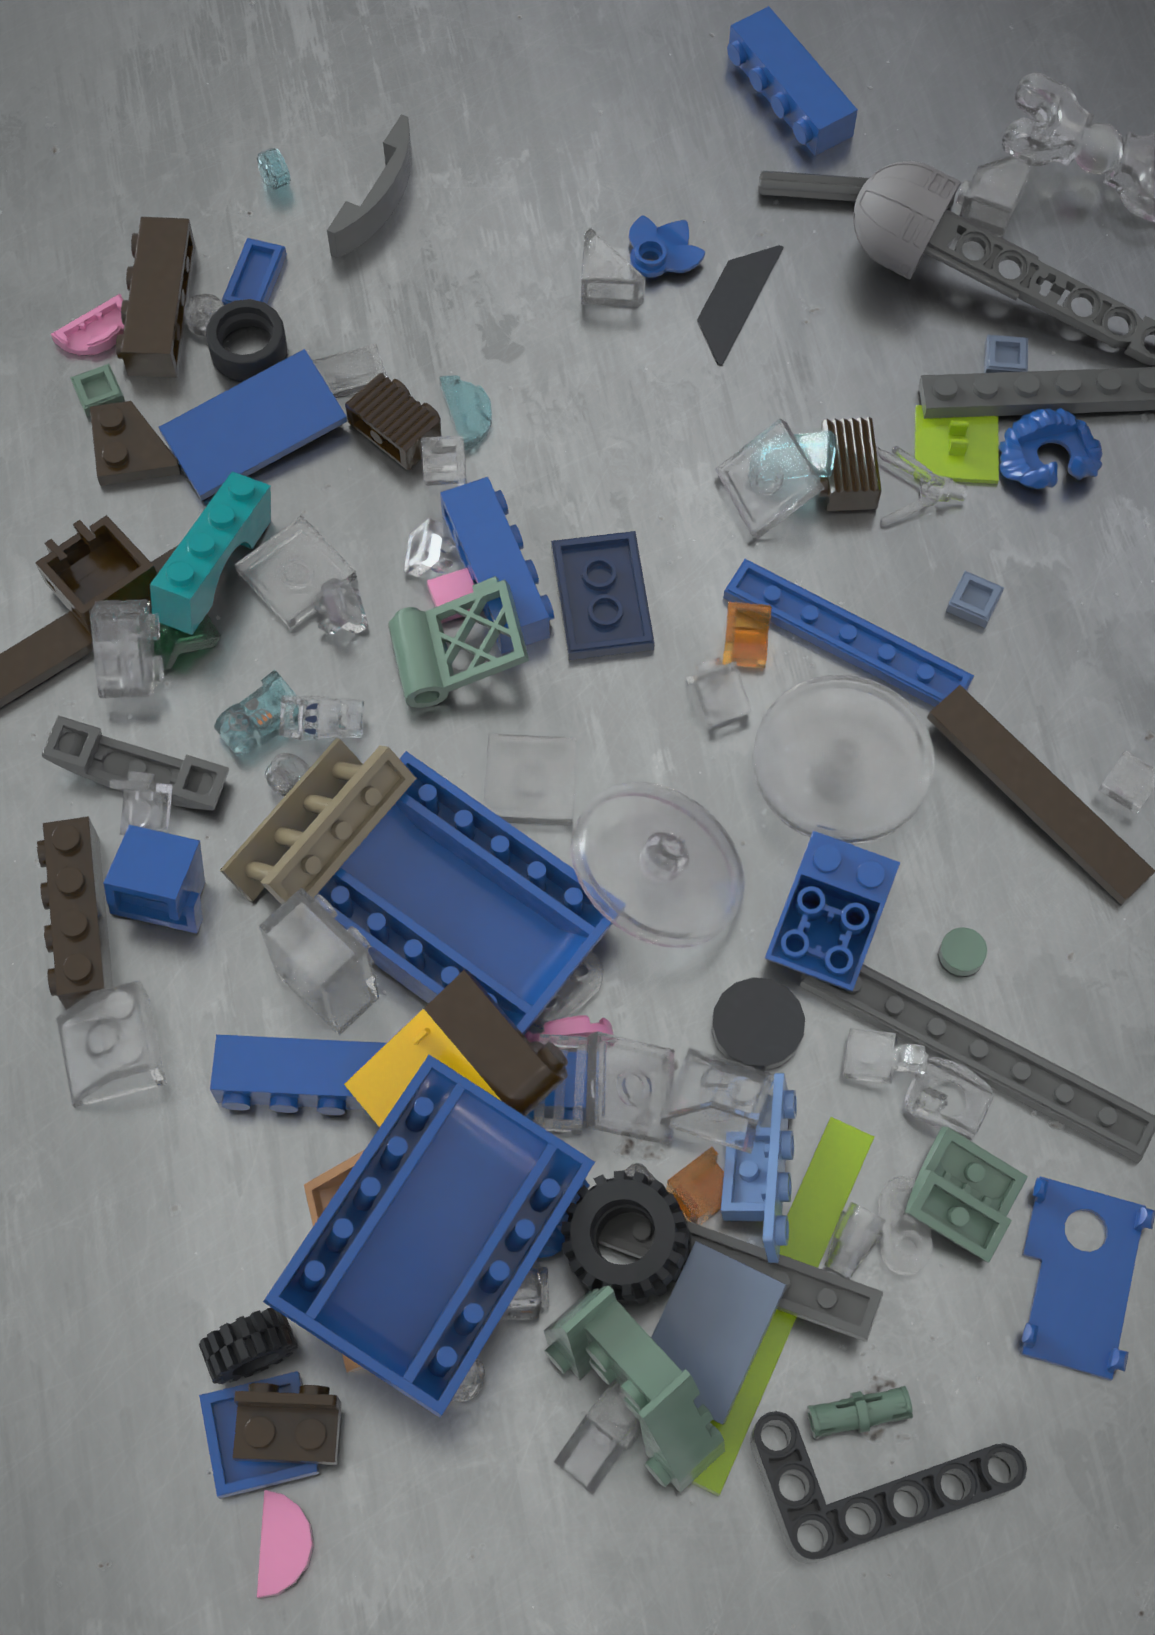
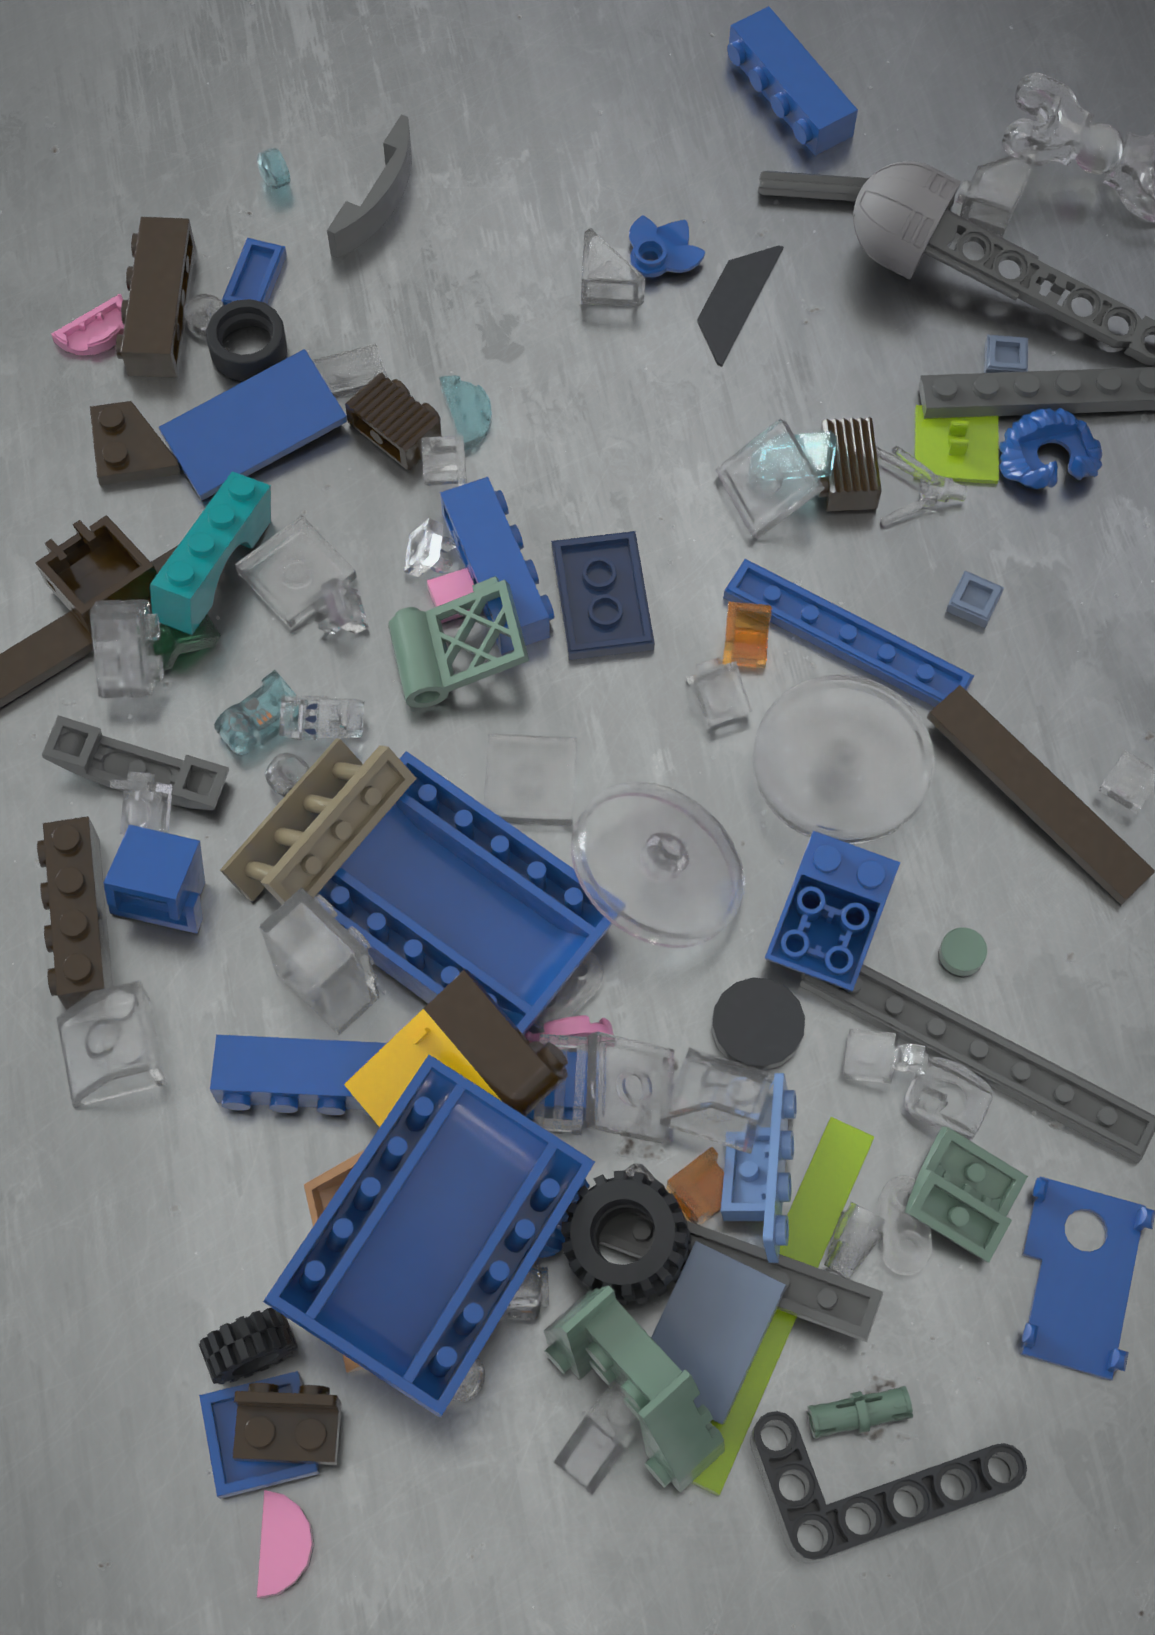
(97, 388): sand green tile -> none

